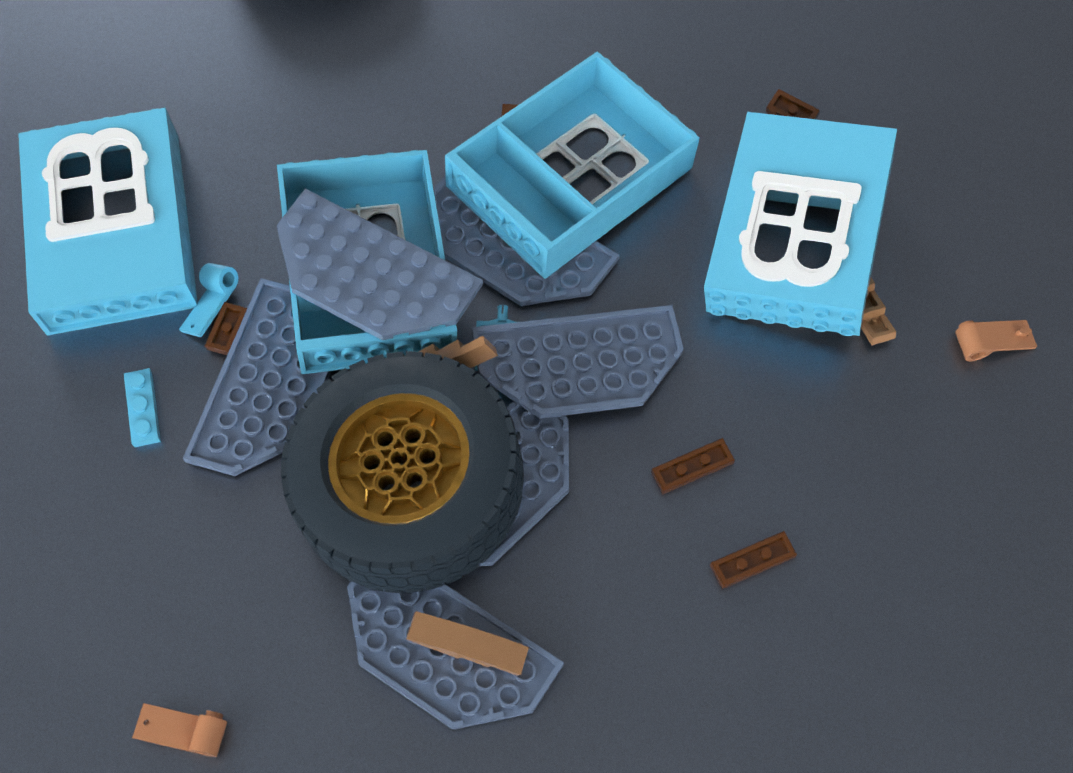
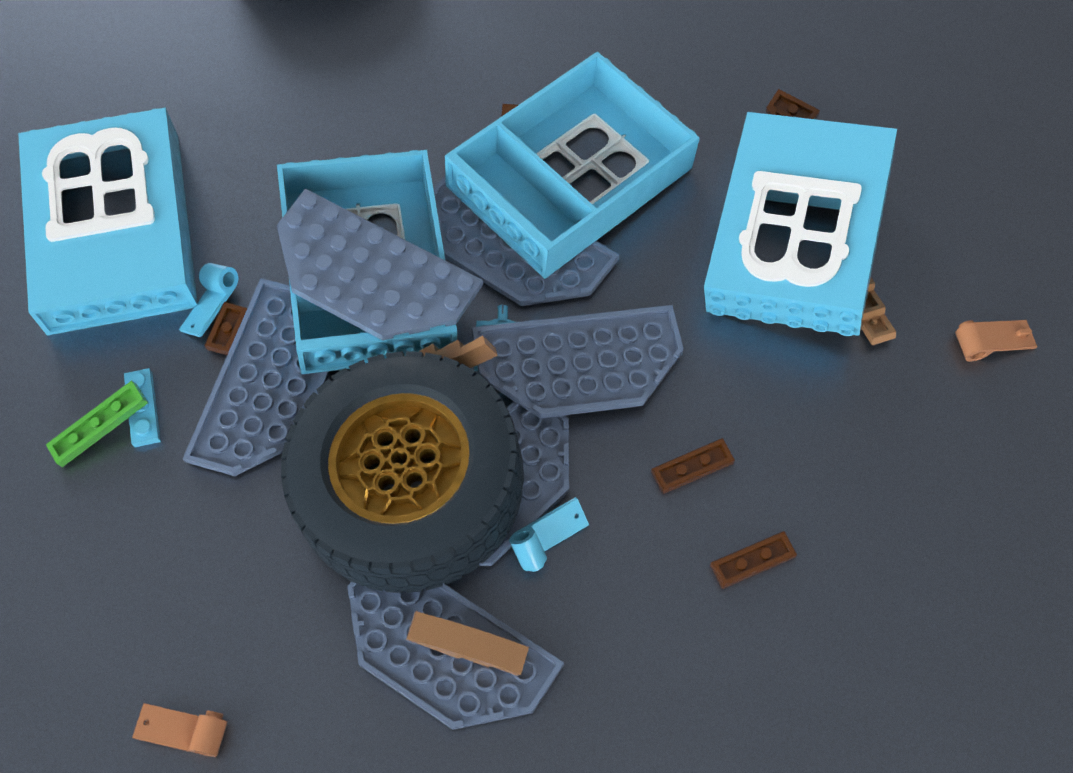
(96, 423): none -> bright green plate
(545, 533): none -> medium azure door

